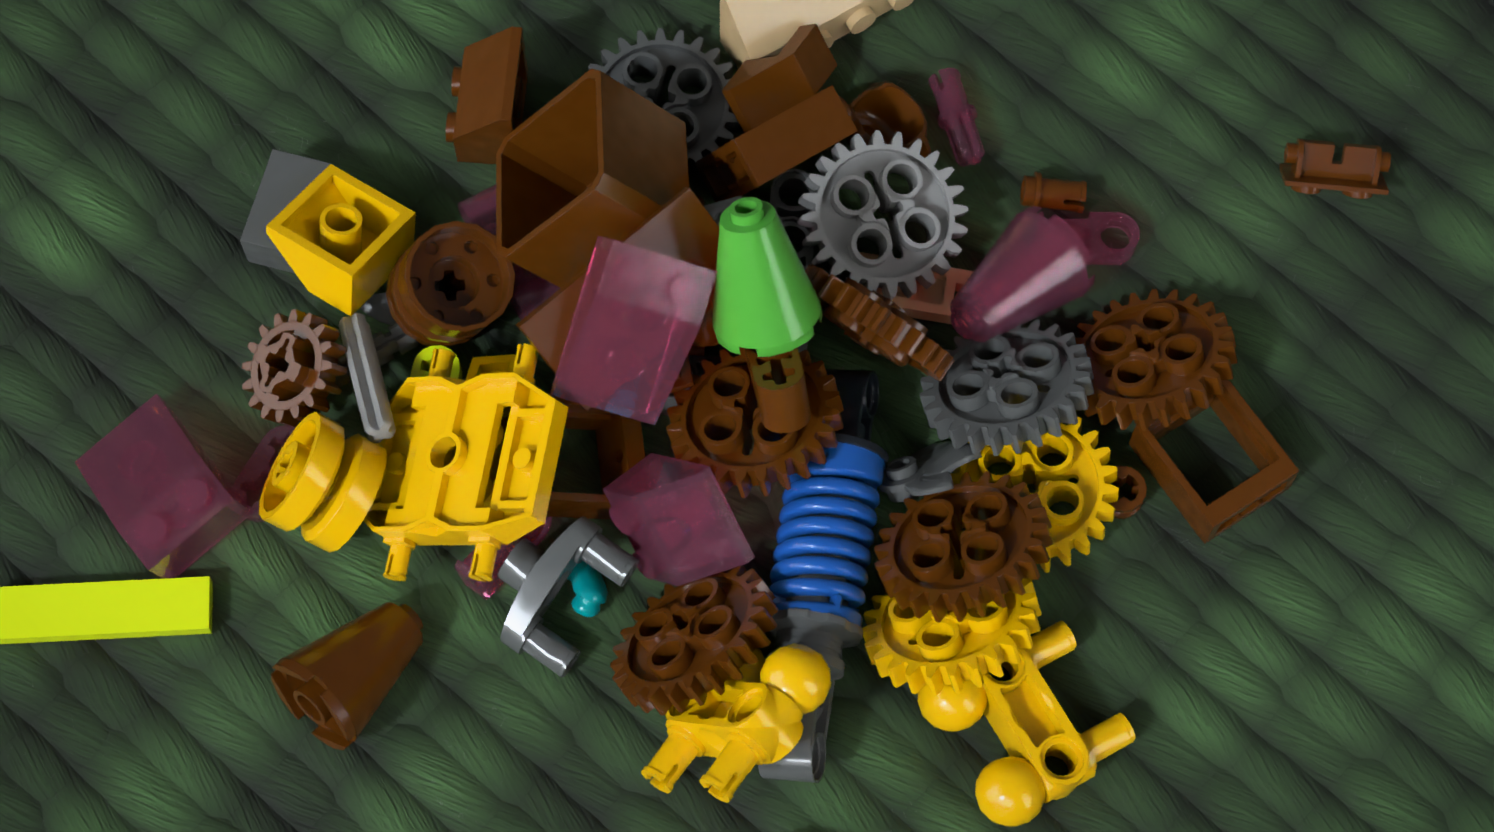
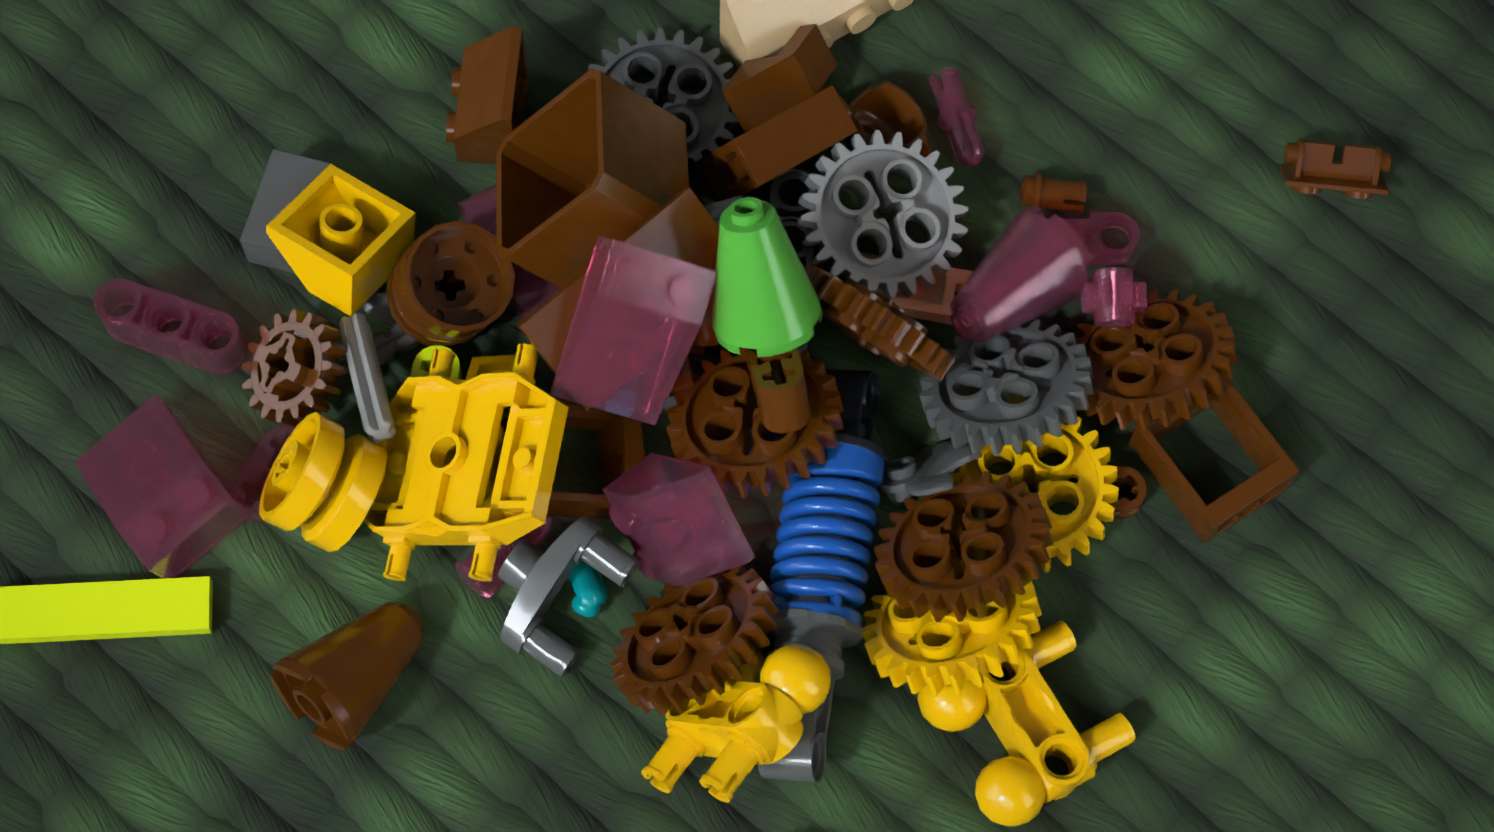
(156, 308): none -> clear pink beam
(1114, 297): none -> clear pink gear

